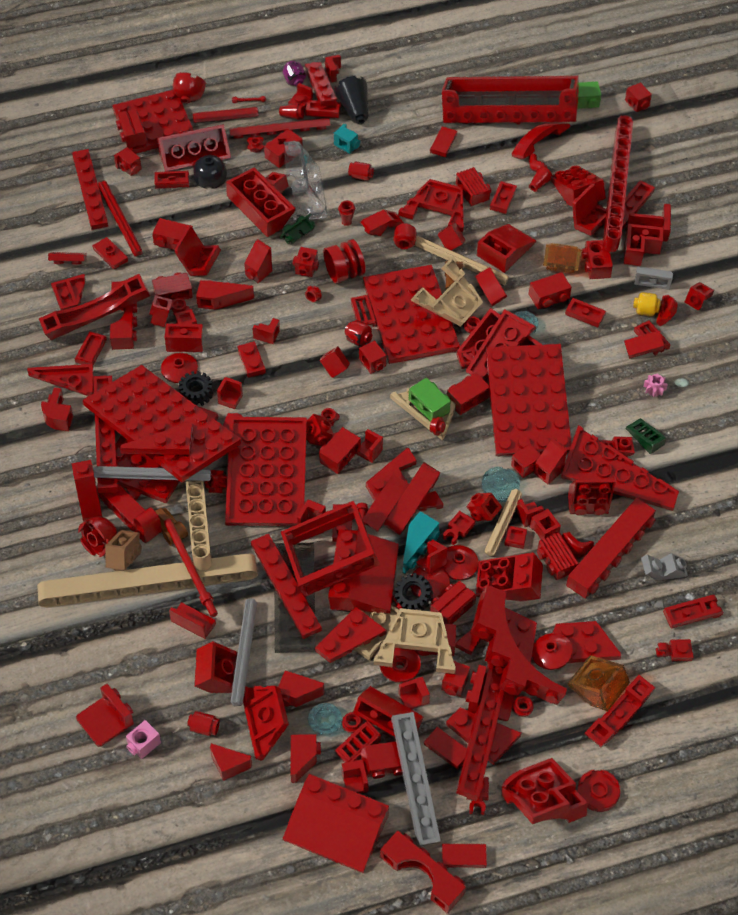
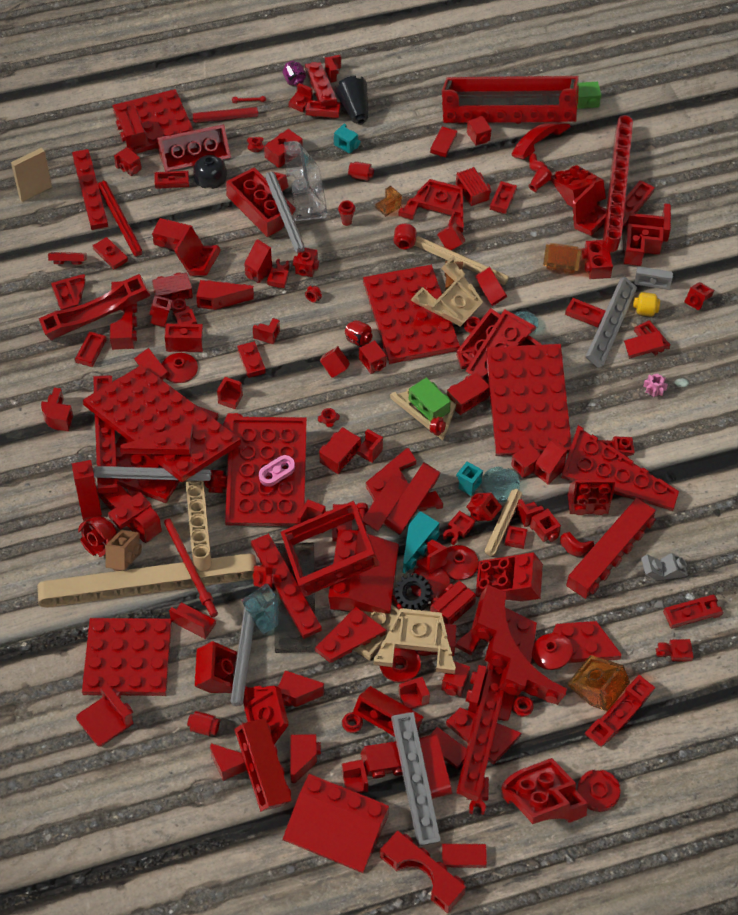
(31, 174): none -> tan tile
(72, 377): red wing -> none
(127, 511): none -> red plate
(127, 656): none -> red plate
(142, 731): bright pink brick -> none
(150, 362): none -> red tile
(164, 514): dark orange piece -> none
(188, 88): red cylinder -> none
(196, 380): black tyre -> none
(263, 608): none -> clear light blue slope
(263, 764): none -> red brick
(264, 575): none -> red plate
(272, 129): red plate -> none
(276, 471): none -> bright pink plate
(279, 275): none -> red plate
(285, 212): none -> light grey axle
(292, 111): red cone -> none
(292, 233): dark green hinge -> none
(318, 430): red brick -> none
(325, 710): clear light blue gear -> none
(344, 261): red wheel -> none
(359, 733): red slope -> none
(369, 307): red tile -> none
(380, 221): red slope -> none
(390, 203): none -> clear orange panel
(435, 766): none -> red beam
(469, 478): none -> teal brick
(479, 130): none -> red brick
(504, 246): red slope -> none
(550, 290): red brick -> none
(557, 556): red brick -> none
(611, 322): none -> light grey plate
(638, 97): red brick -> none
(648, 445): dark green slope -> none
(667, 310): red plate -> none

